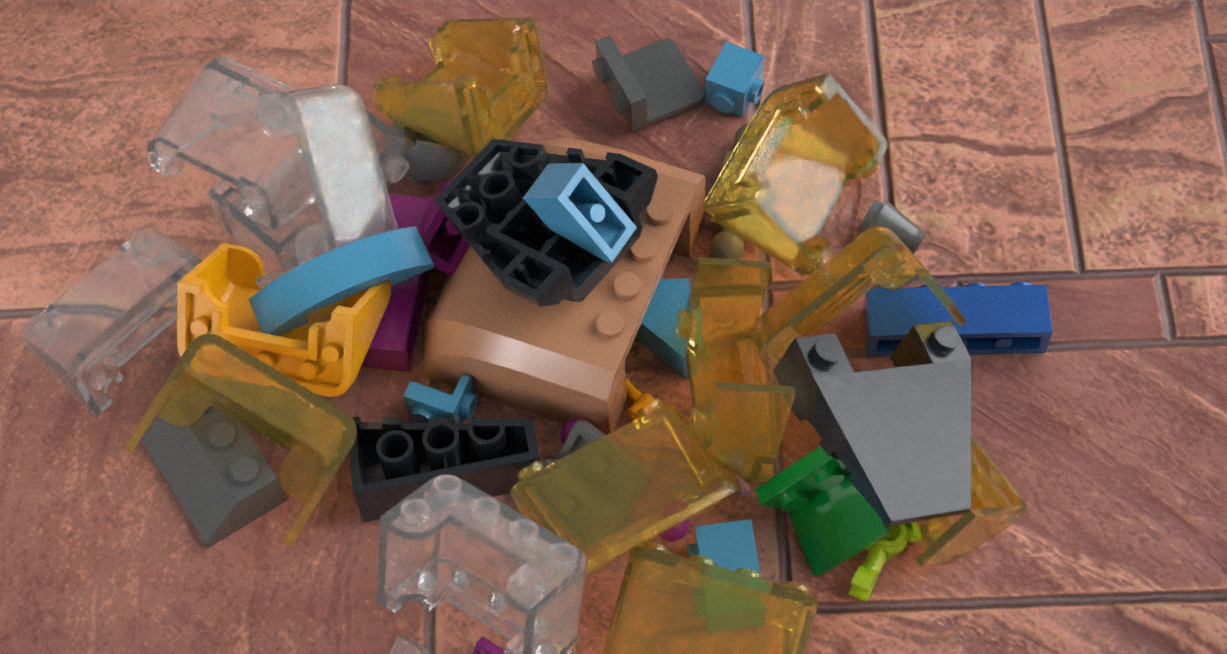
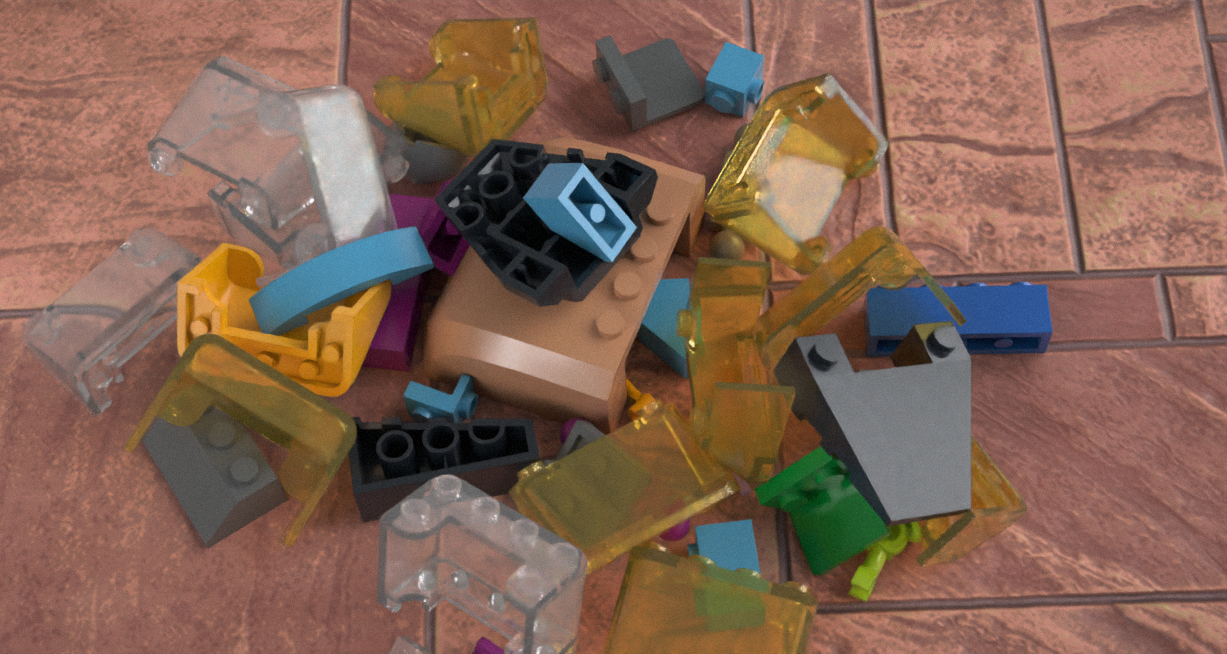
(889, 217): dark grey cone -> none

